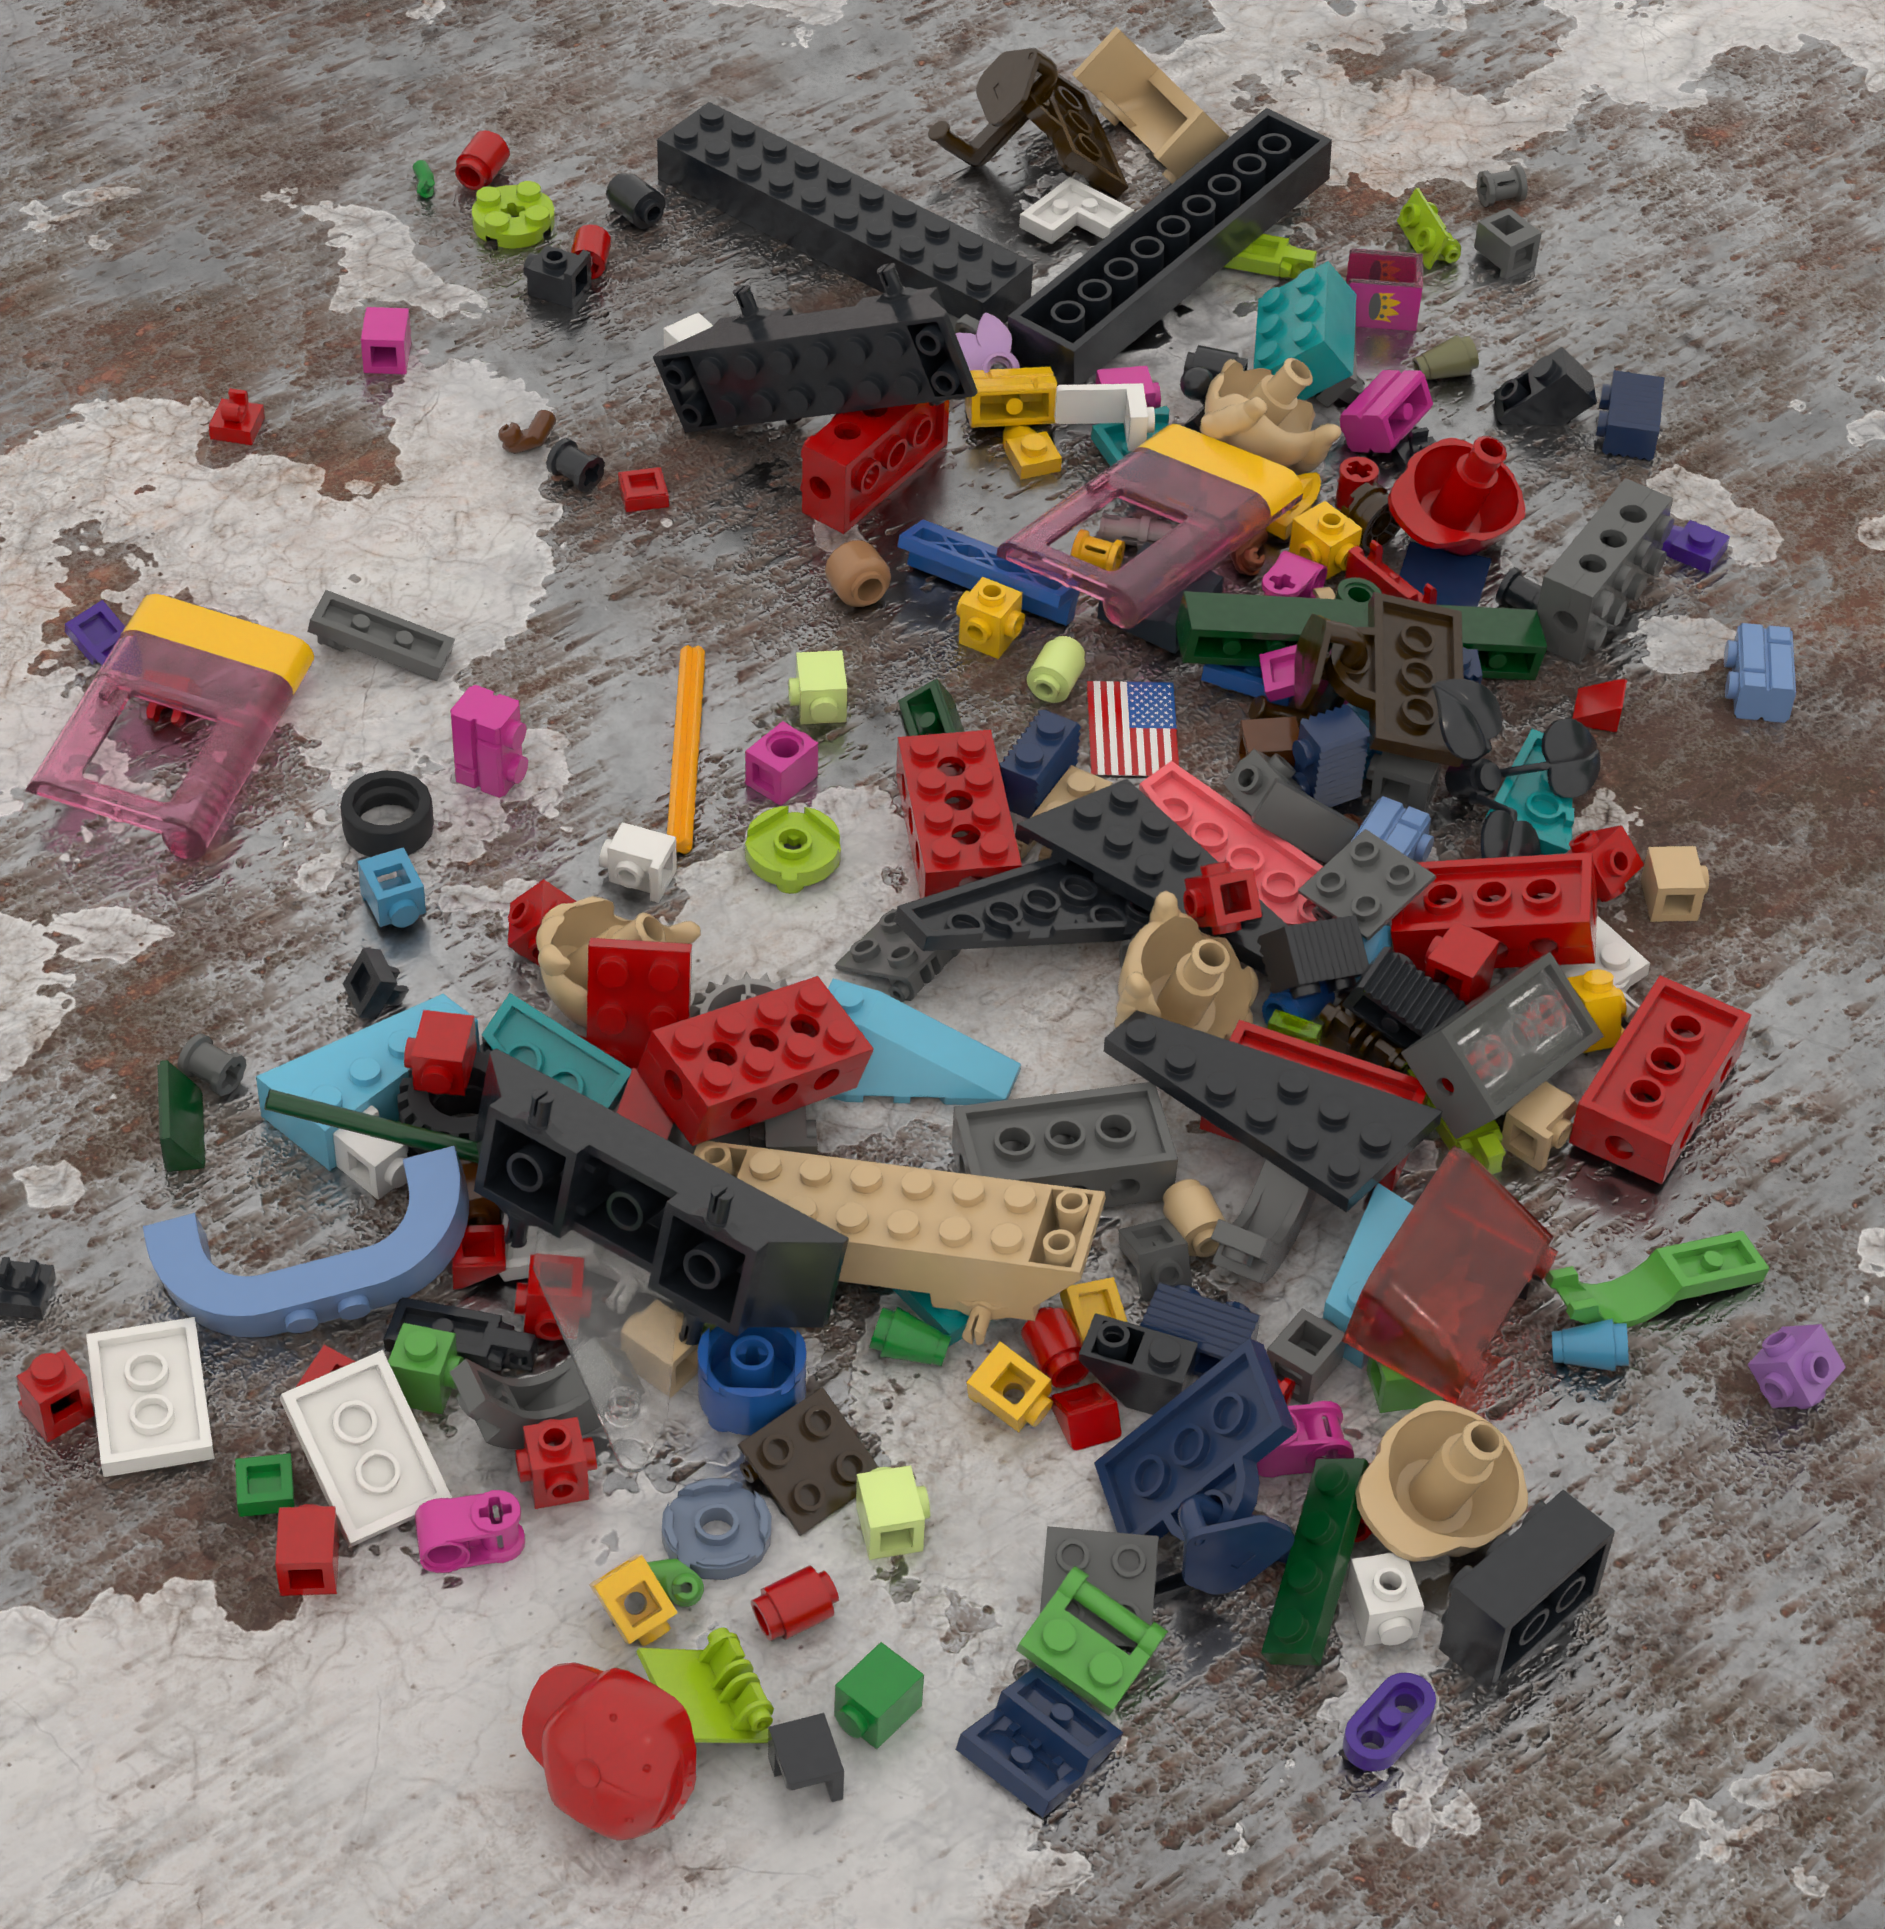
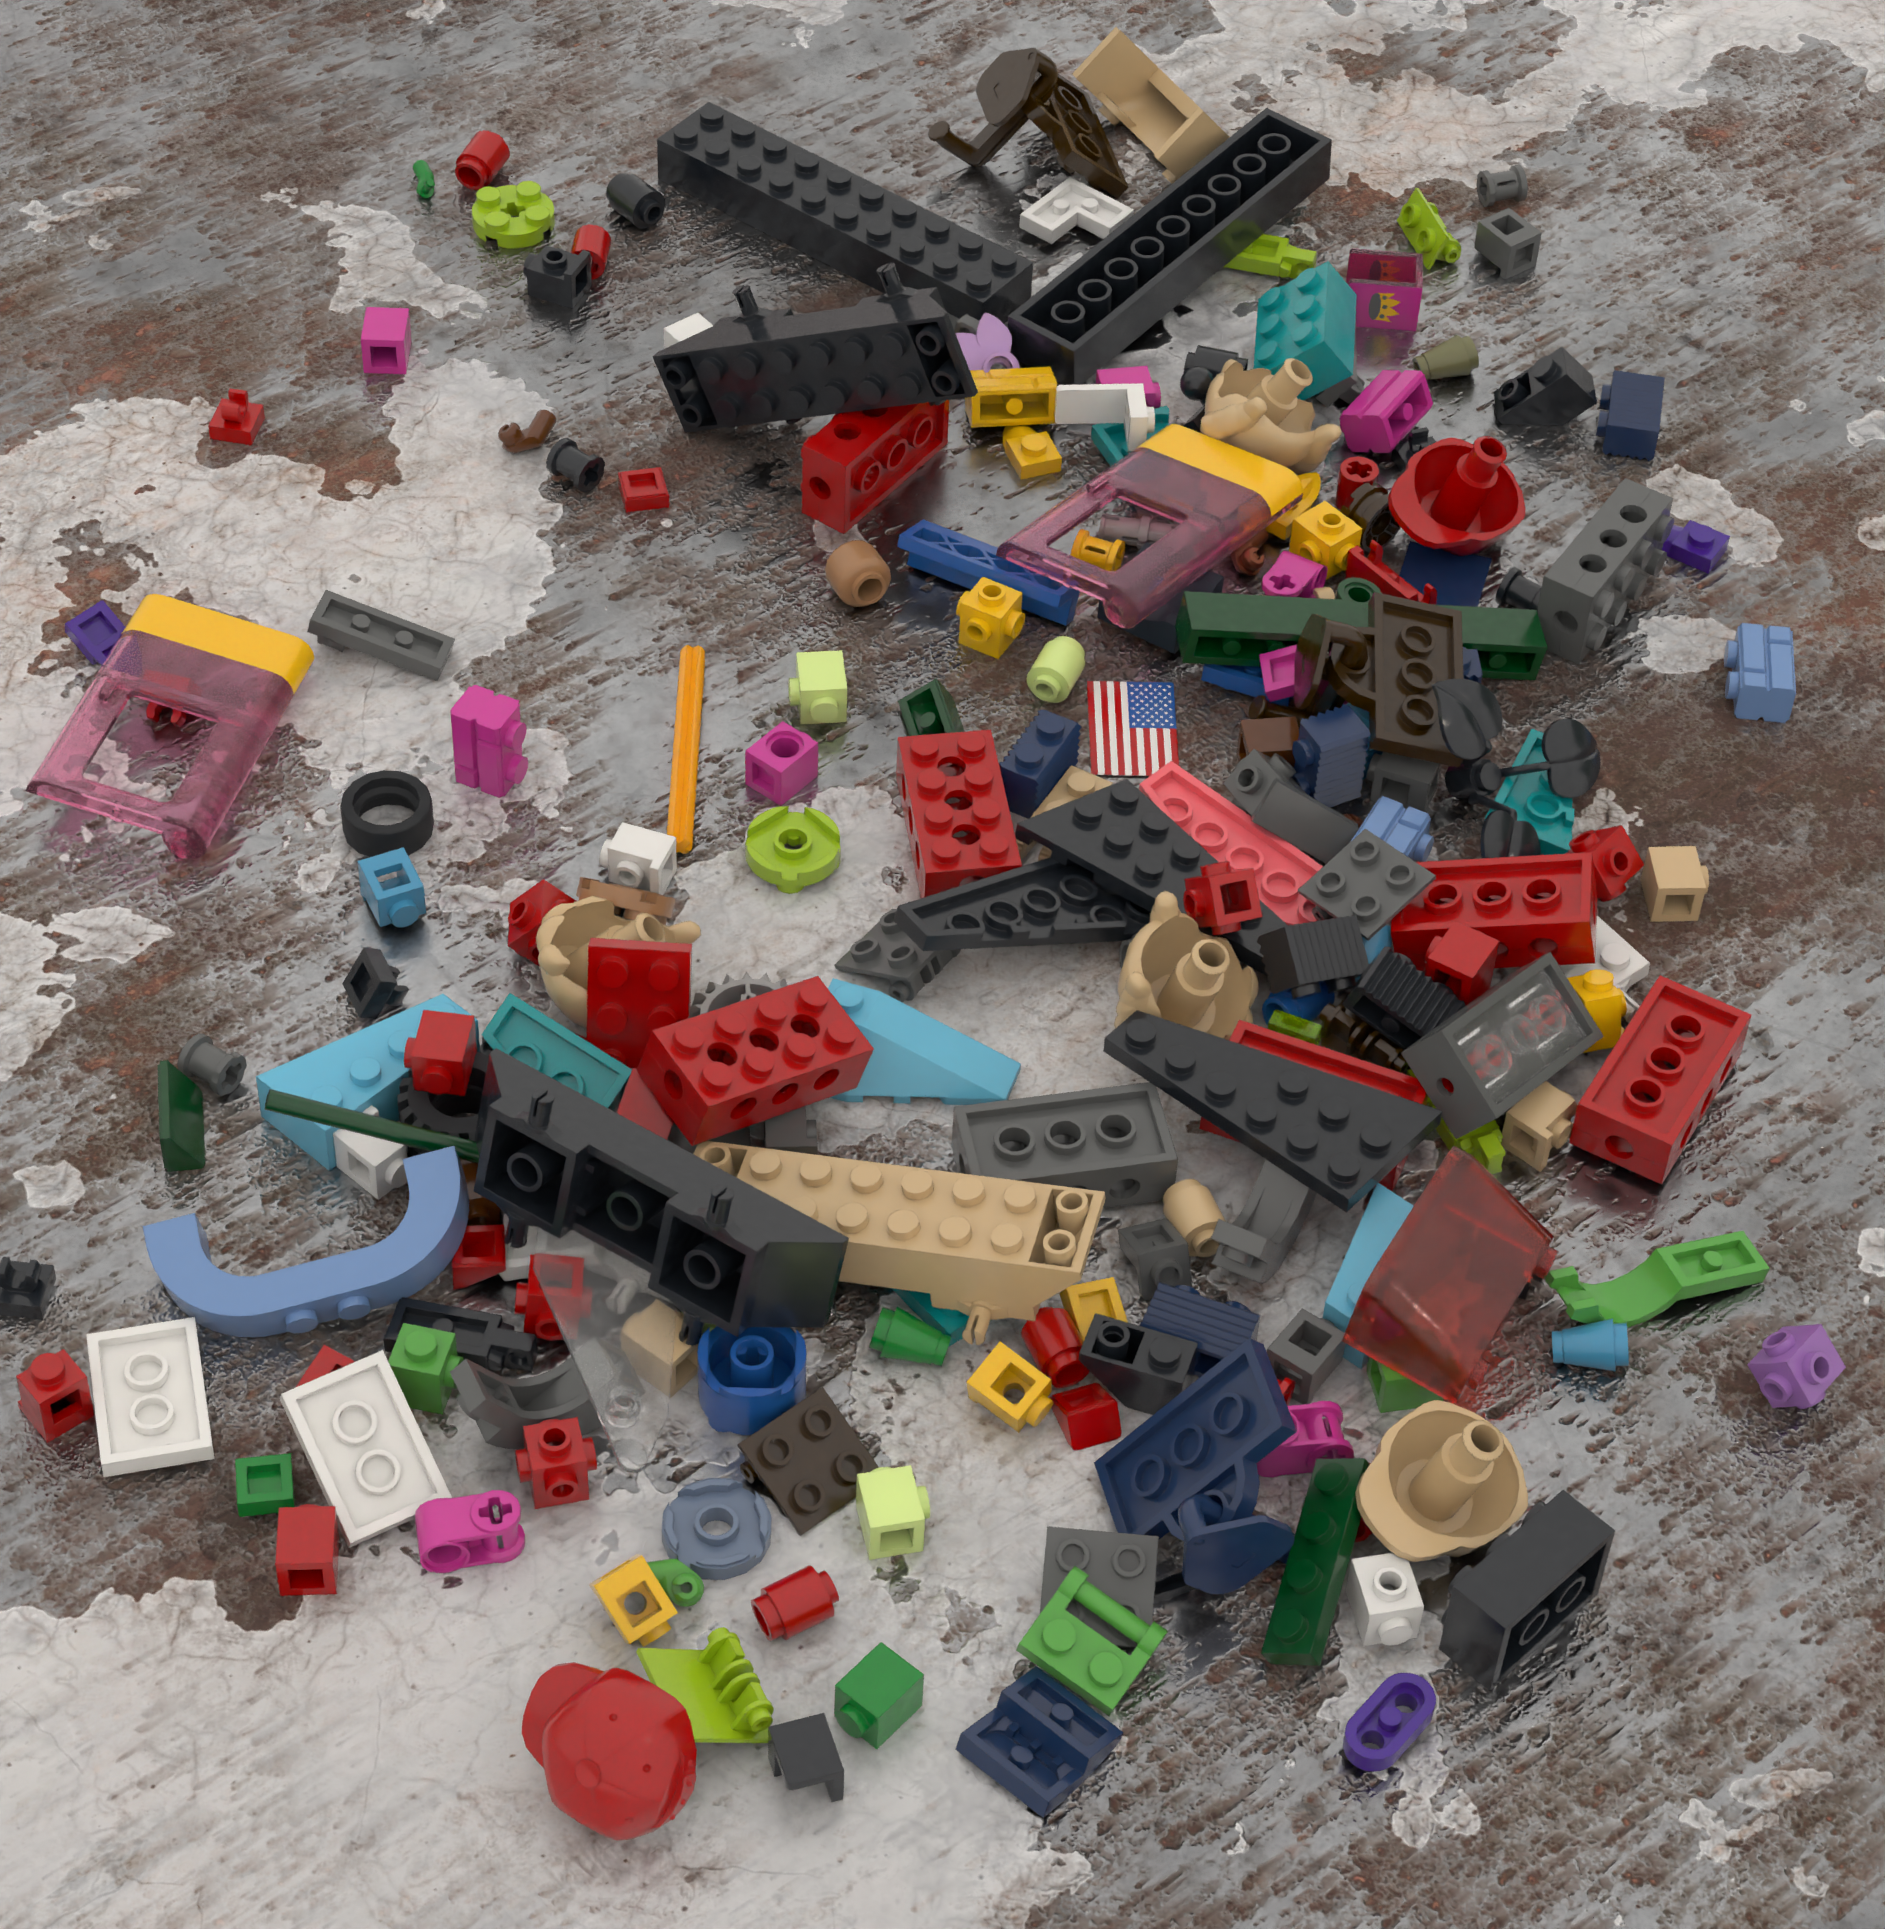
(632, 899): none -> medium nougat plate
(1600, 705): red slope -> none

